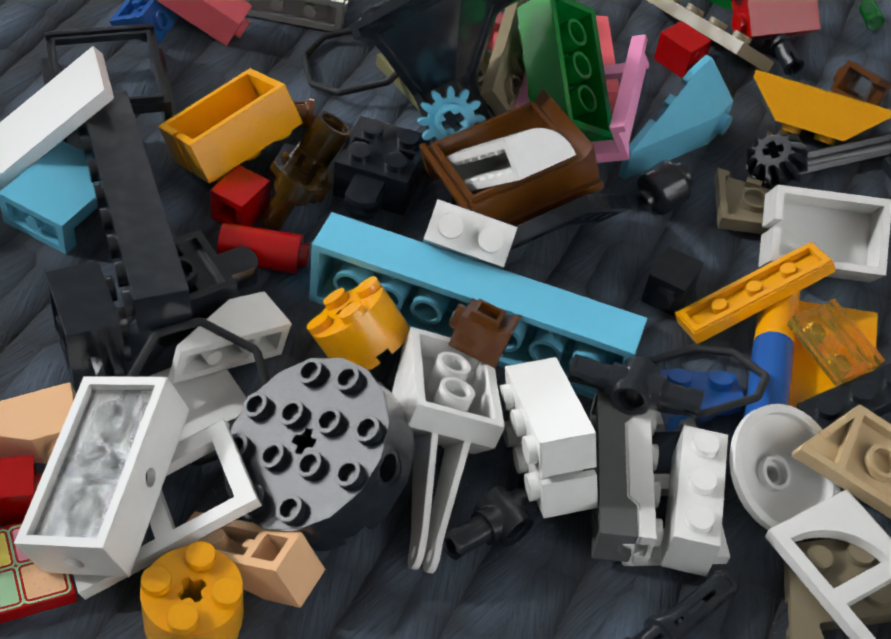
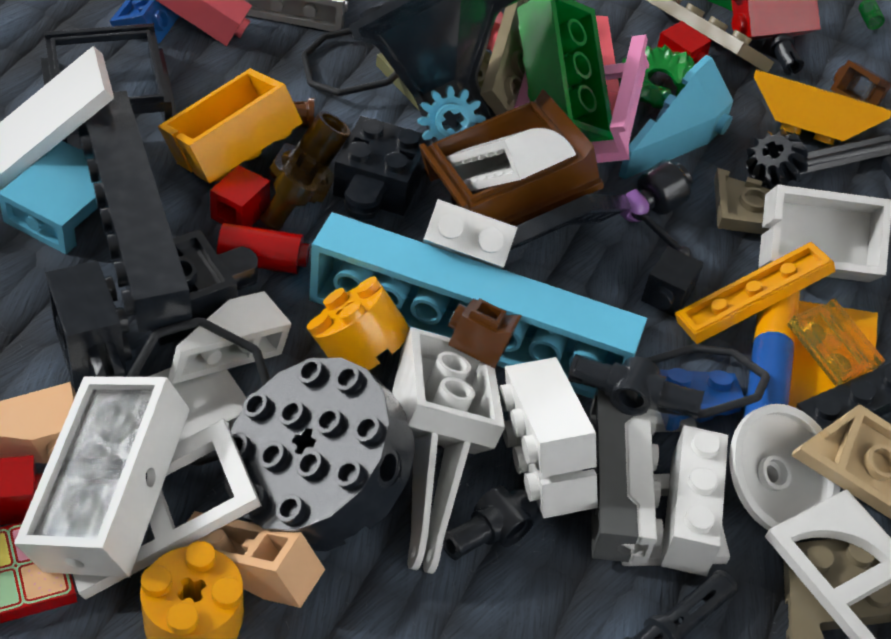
(639, 212): none -> hinge
(668, 62): none -> green piece

